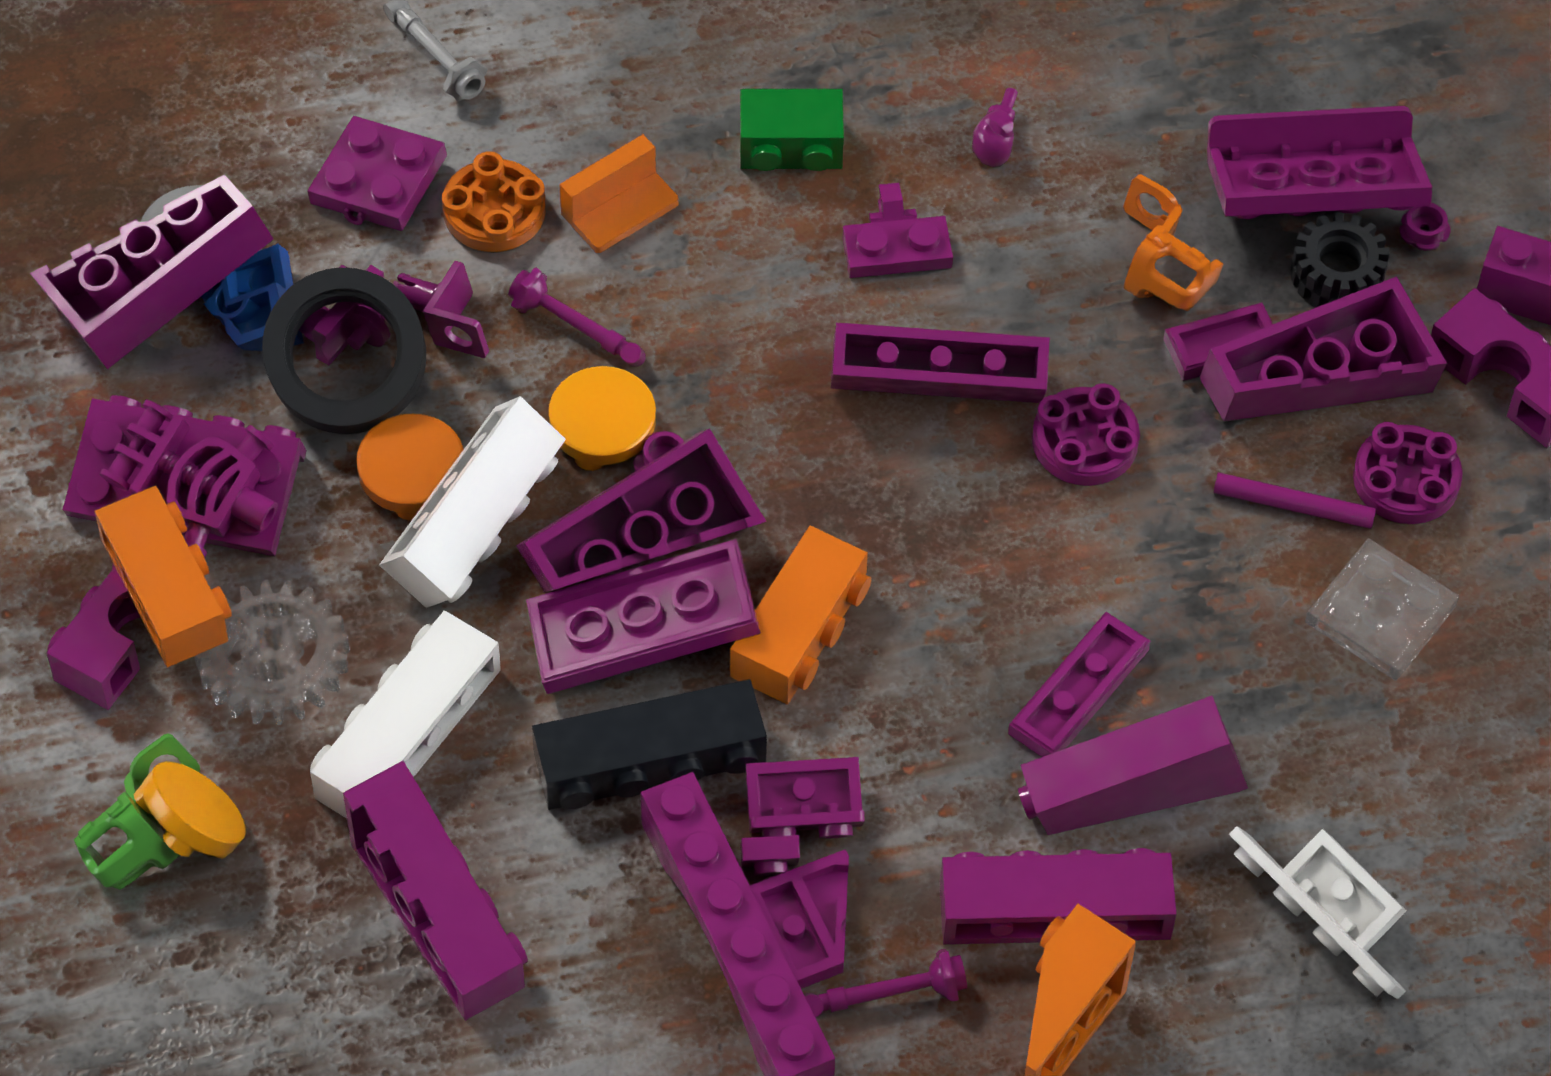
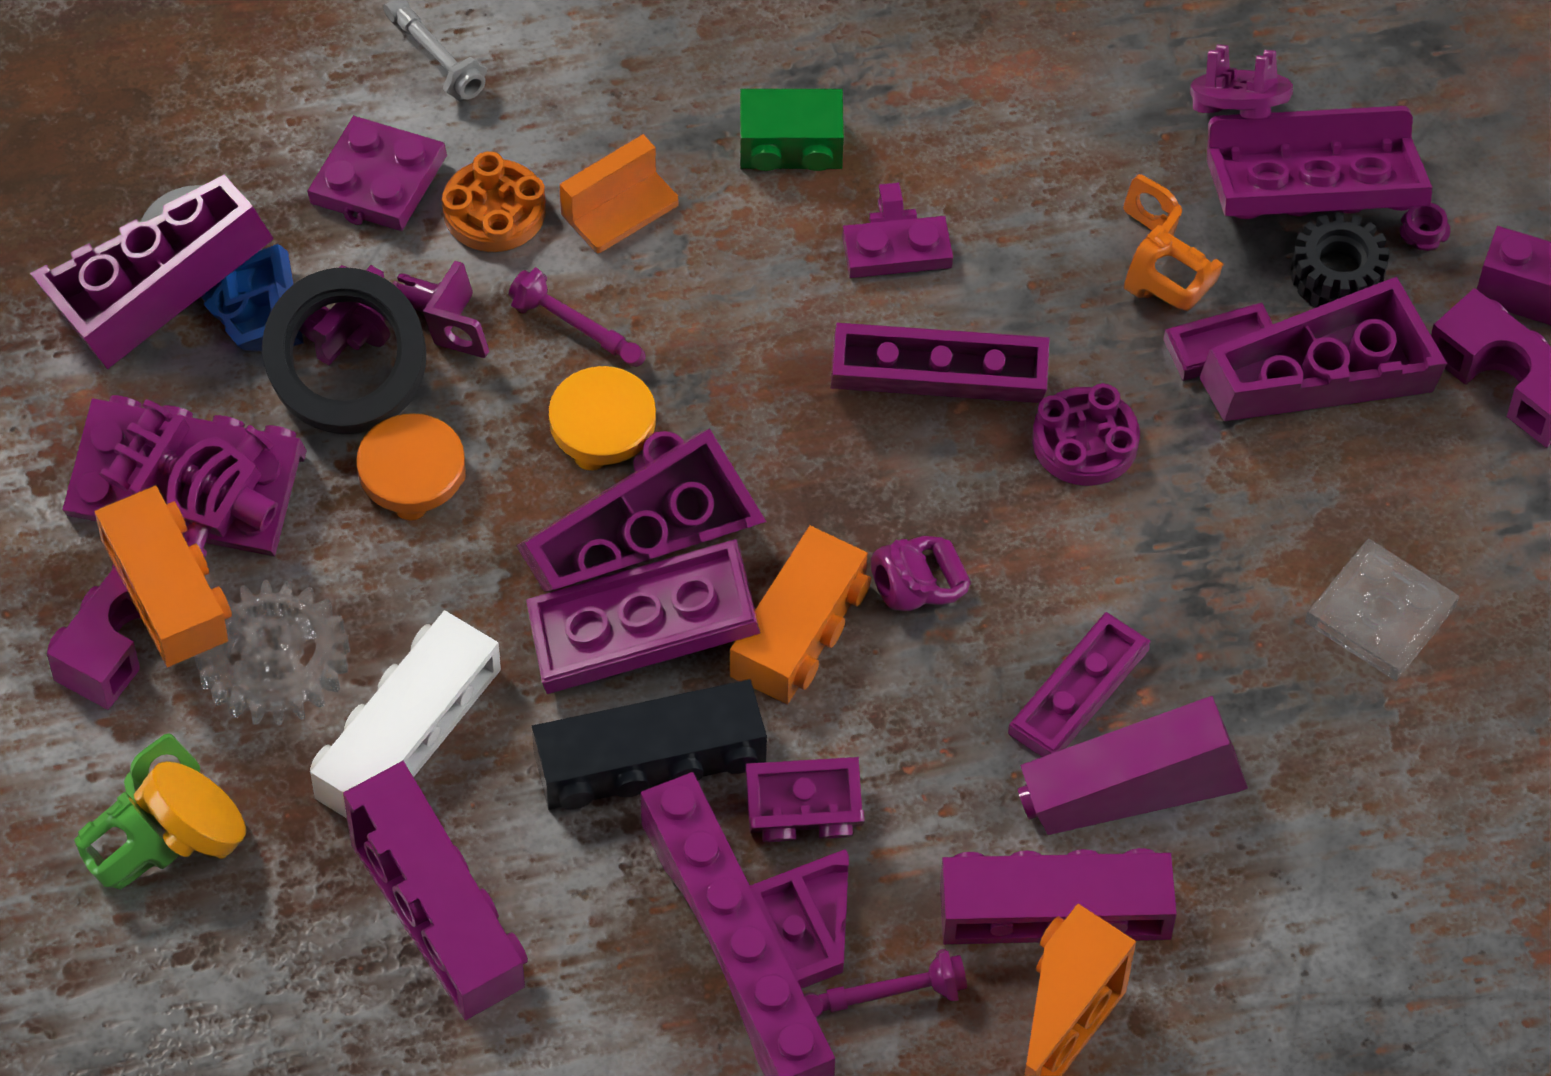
(474, 503): white brick -> none
(770, 854): magenta plate -> none
(906, 578): none -> magenta piece
(994, 133): magenta piece -> none
(1240, 89): none -> magenta plate
(1294, 500): magenta bar -> none
(1338, 895): white bracket -> none
(1408, 473): magenta tile -> none

